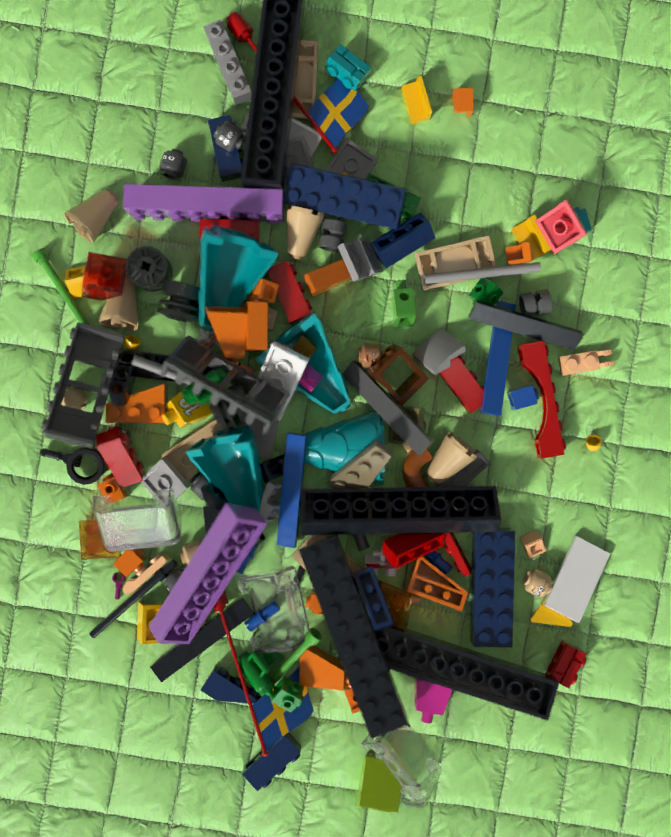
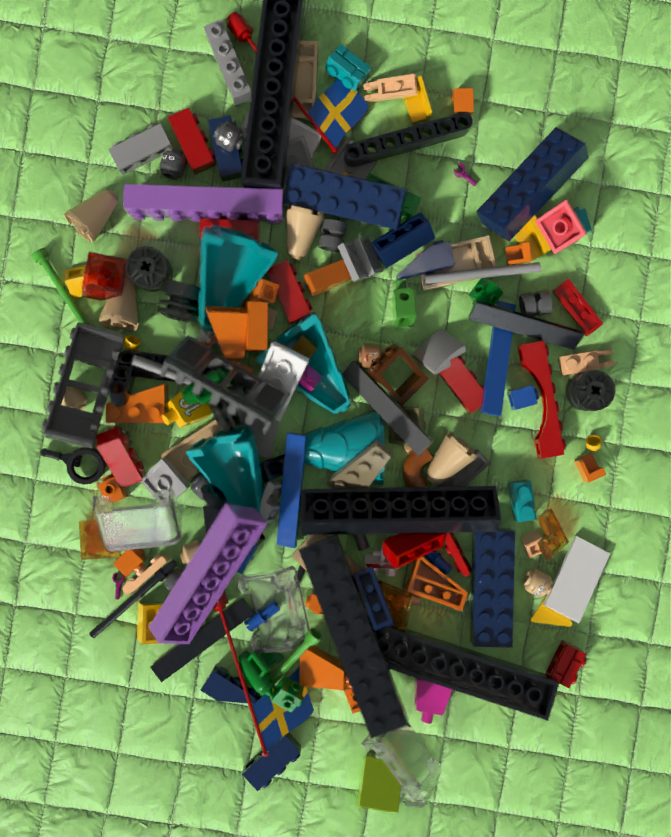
(140, 148): none -> light grey brick
(192, 140): none -> red brick
(392, 88): none -> light nougat hinge
(401, 146): none -> black beam
(433, 259): none -> dark blue slope
(463, 174): none -> magenta hand
(522, 500): none -> teal brick
(533, 183): none -> dark blue brick
(555, 537): none -> clear orange plate
(577, 307): none -> red plate
(579, 390): none -> pearl dark grey wheel
(589, 468): none -> orange panel

